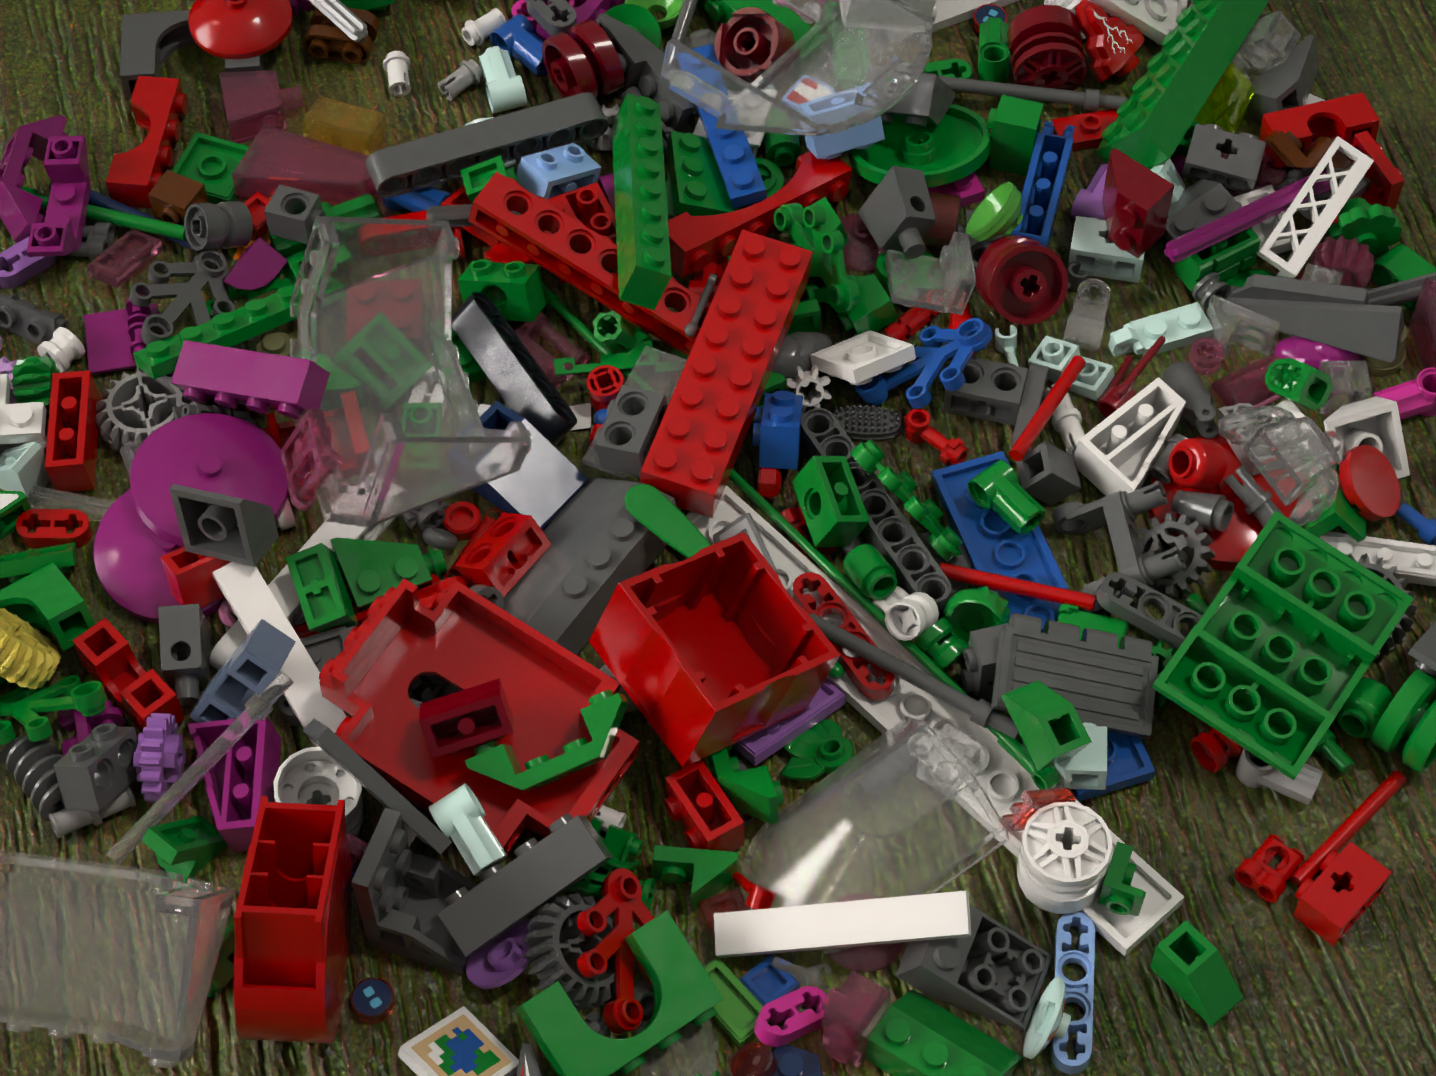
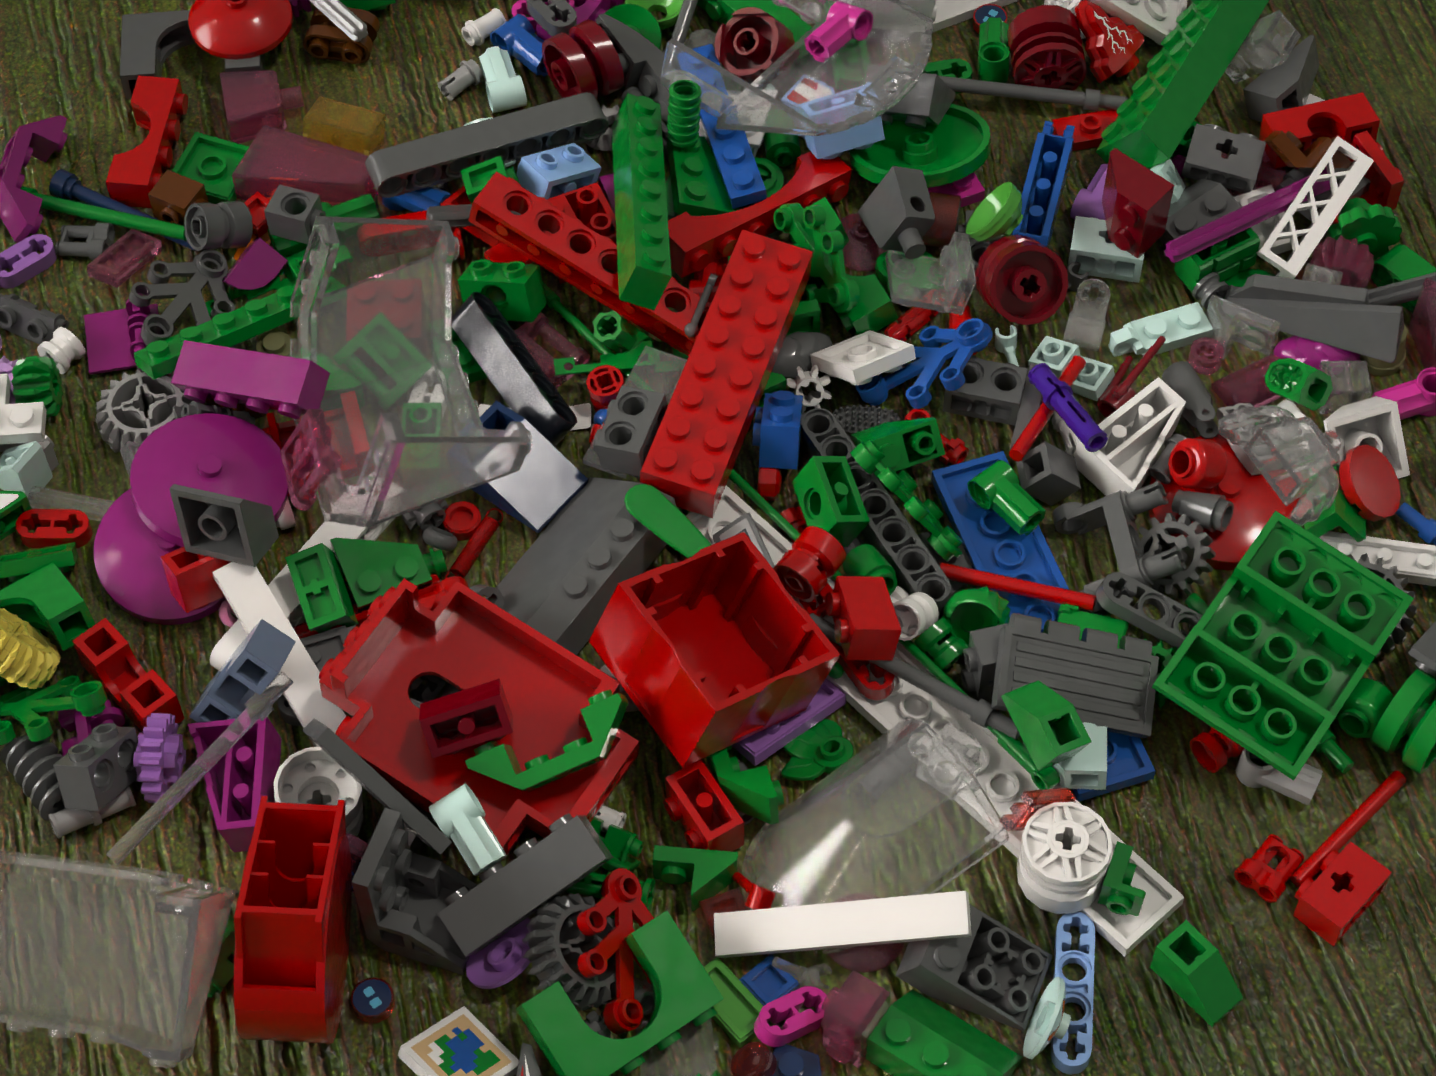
(68, 199): magenta slope -> none
(72, 431): red brick -> none
(185, 650): dark grey torso -> none
(185, 845): green slope -> none
(397, 67): white pin -> none
(504, 552): red brick -> none
(684, 113): none -> green piece
(809, 563): none -> red wheel
(841, 25): none -> dark pink piece
(863, 618): none -> red brick
(904, 442): none -> green slope
(1014, 133): green brick -> none
(1059, 397): none -> dark purple pin
(1227, 101): clear neon green wing -> none
(1252, 496): dark grey pin -> none

